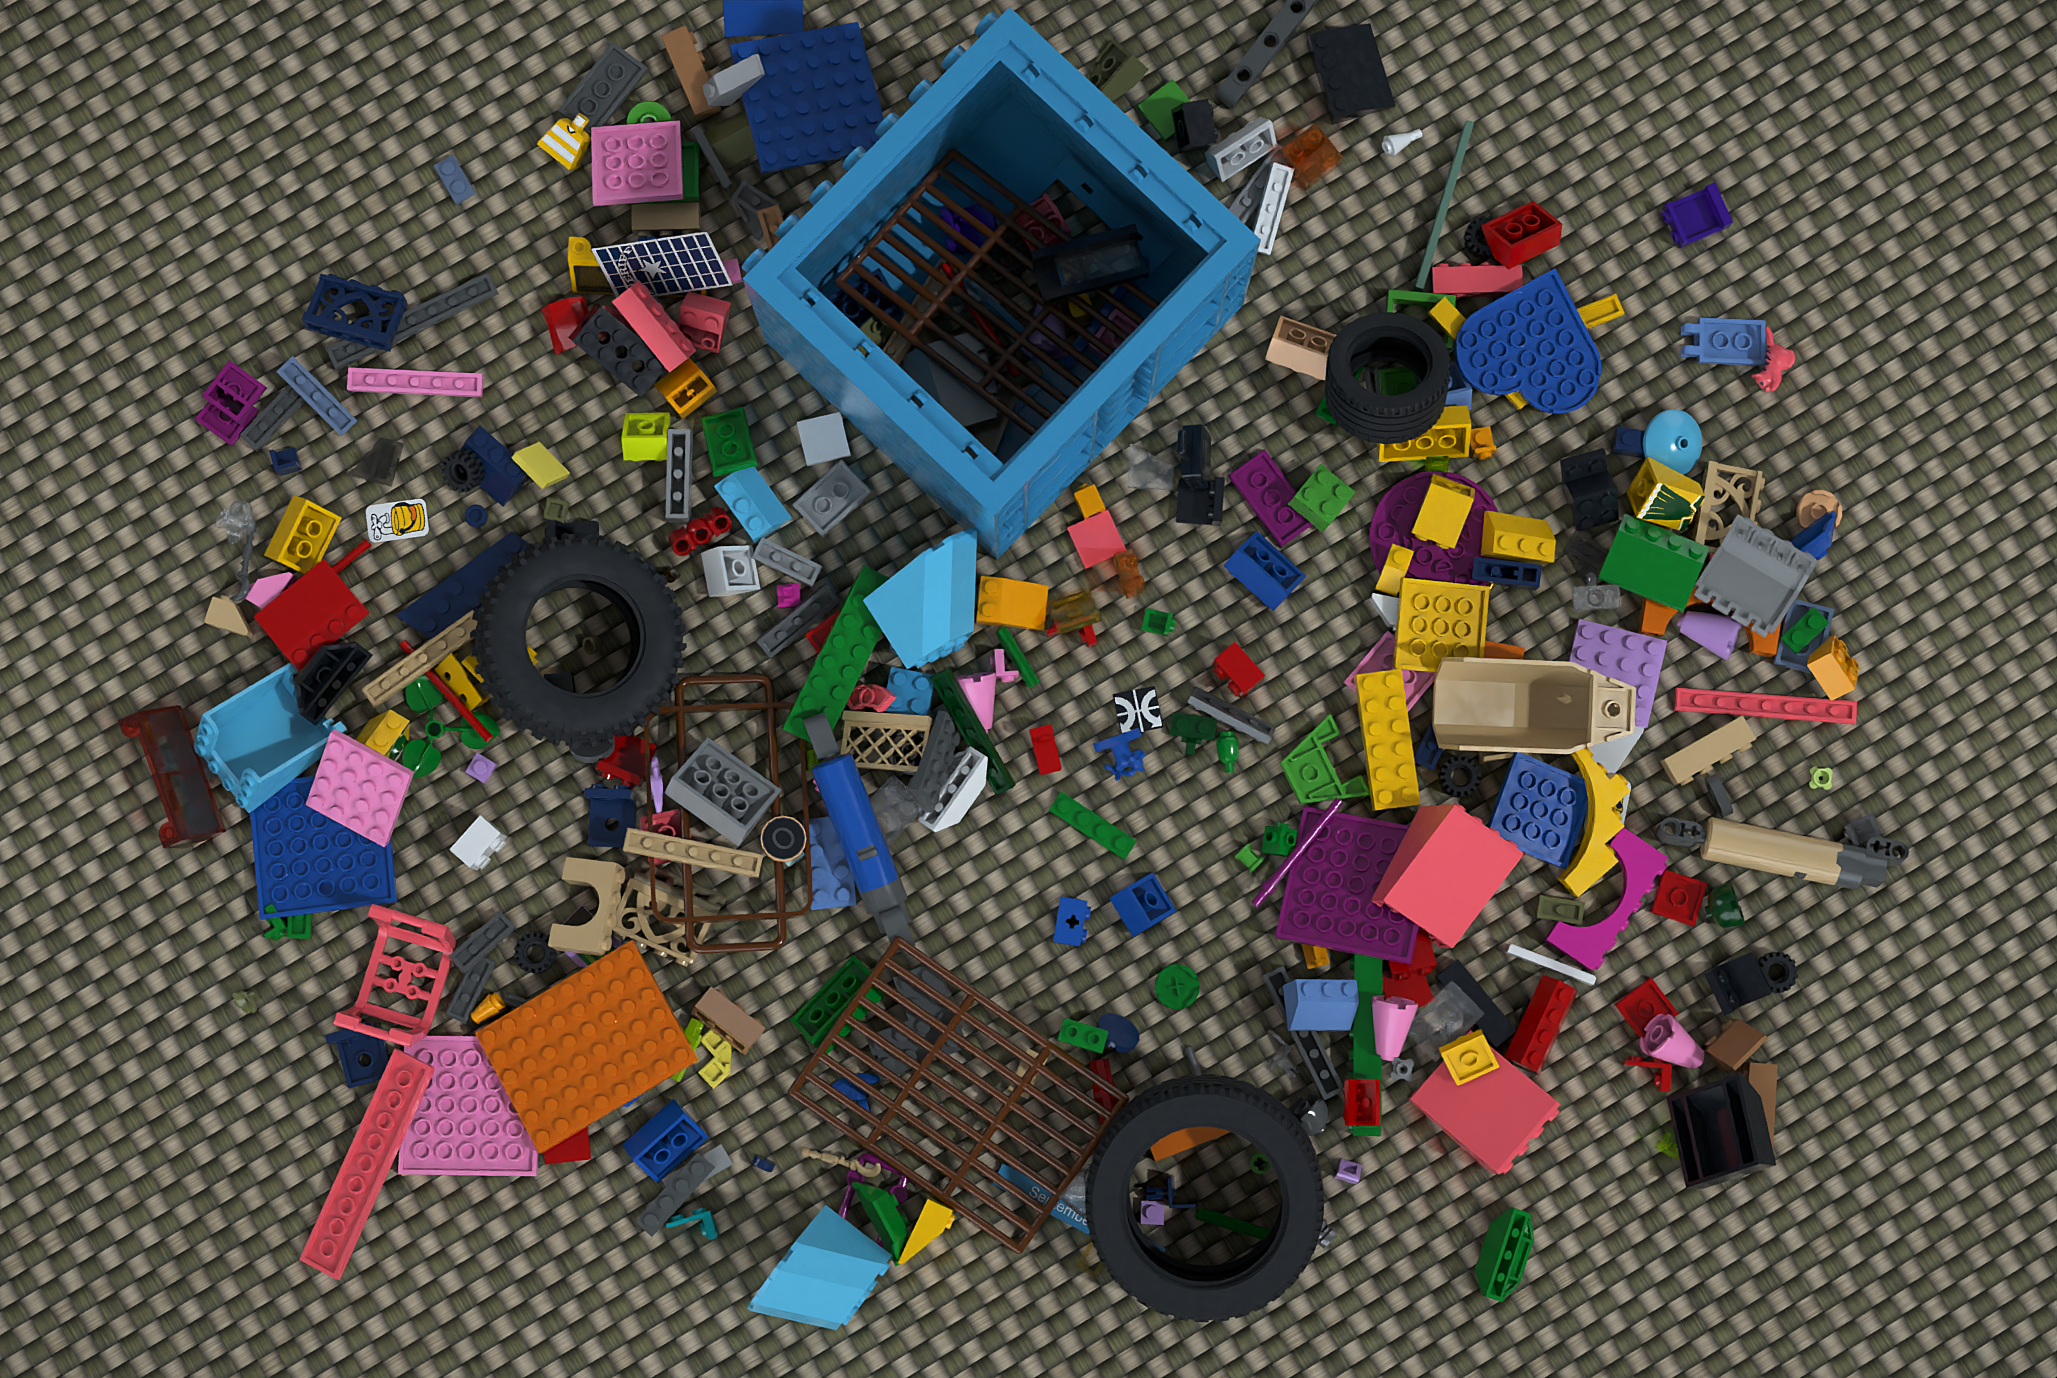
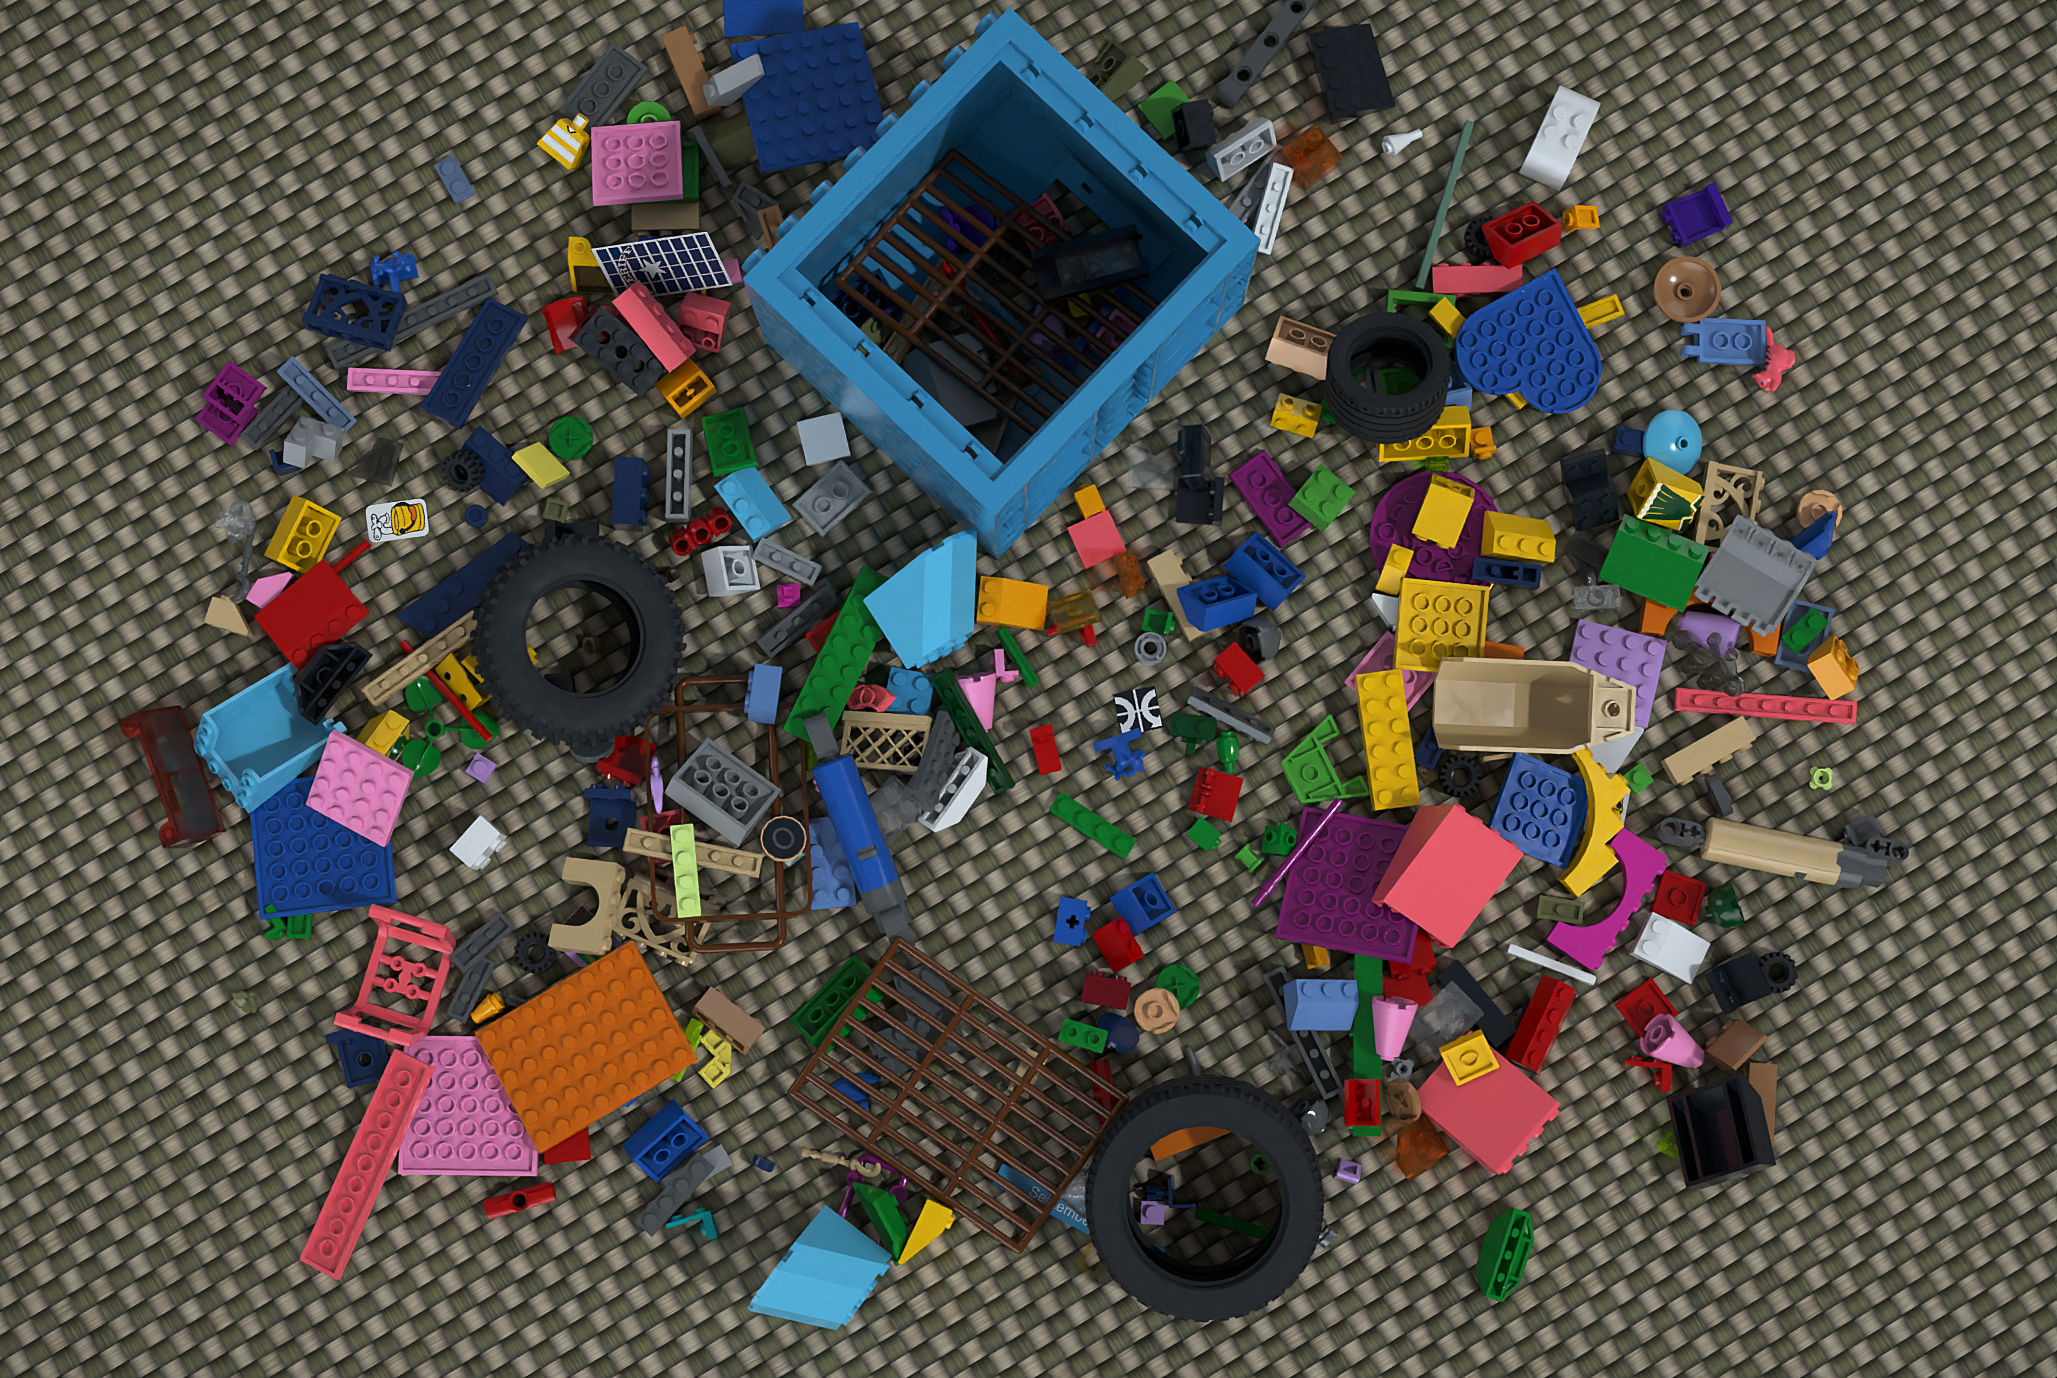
(312, 439): none -> light grey brick
(393, 270): none -> blue piece
(474, 363): none -> dark blue plate
(506, 1204): none -> red piece
(571, 438): none -> green tile
(630, 494): none -> dark blue brick
(645, 436): neon yellow slope -> none
(685, 870): none -> yellowish green plate
(764, 688): none -> medium blue brick
(1106, 991): none -> dark red brick
(1118, 944): none -> red brick
(1150, 638): none -> light grey wheel
(1156, 1010): none -> light nougat tile
(1170, 576): none -> tan brick
(1204, 835): none -> green brick
(1215, 794): none -> red hinge
(1217, 602): none -> blue slope
(1260, 639): none -> dark grey cylinder
(1296, 415): none -> yellow bracket
(1403, 1100): none -> medium nougat tile
(1419, 1148): none -> clear orange slope
(1559, 138): none -> white brick
(1580, 218): none -> light orange bracket
(1638, 779): none -> bright green plate
(1669, 947): none -> white slope
(1694, 277): none -> medium nougat dish
(1711, 663): none -> clear smoke plant

